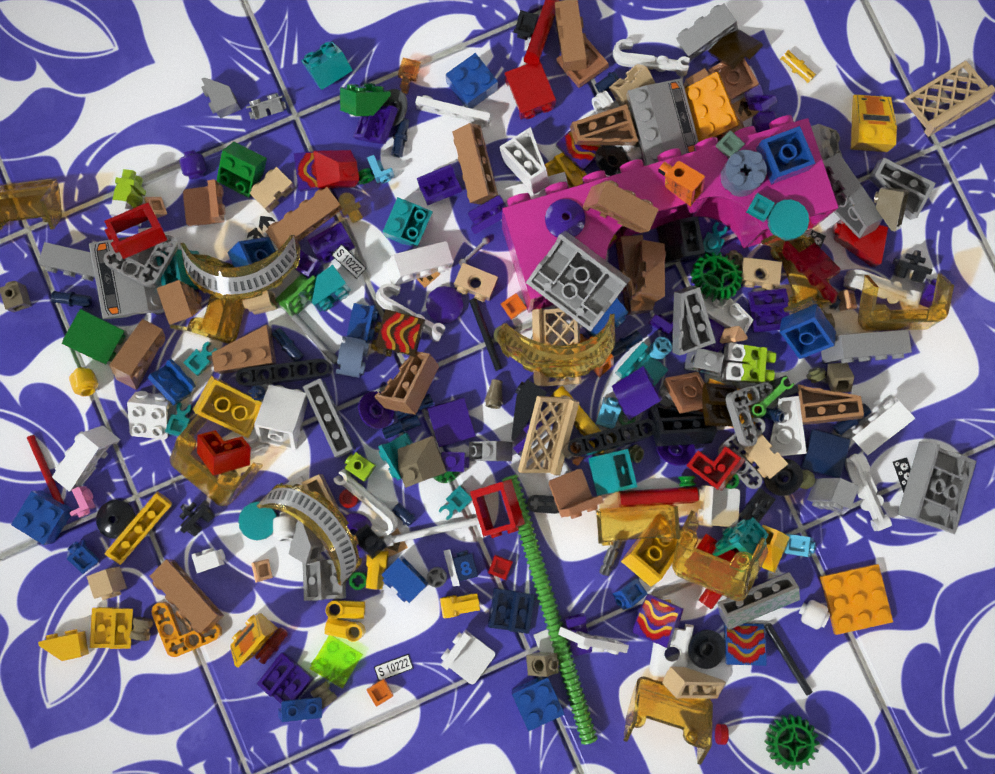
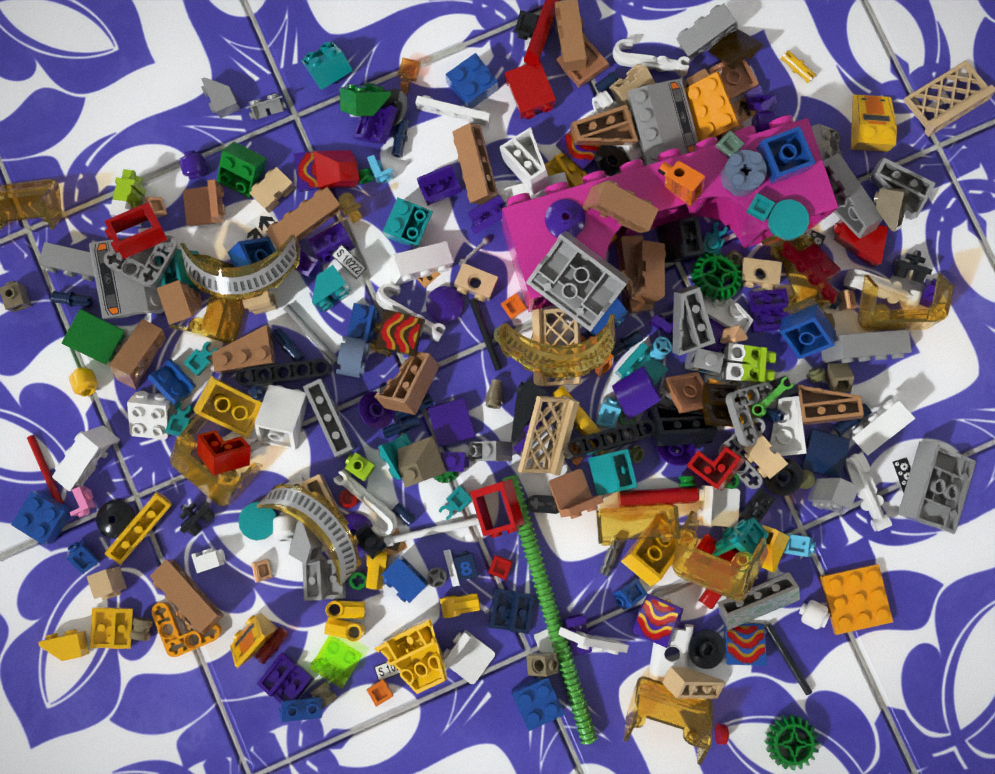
(297, 295): bright green bracket -> none
(416, 656): none -> yellow wedge

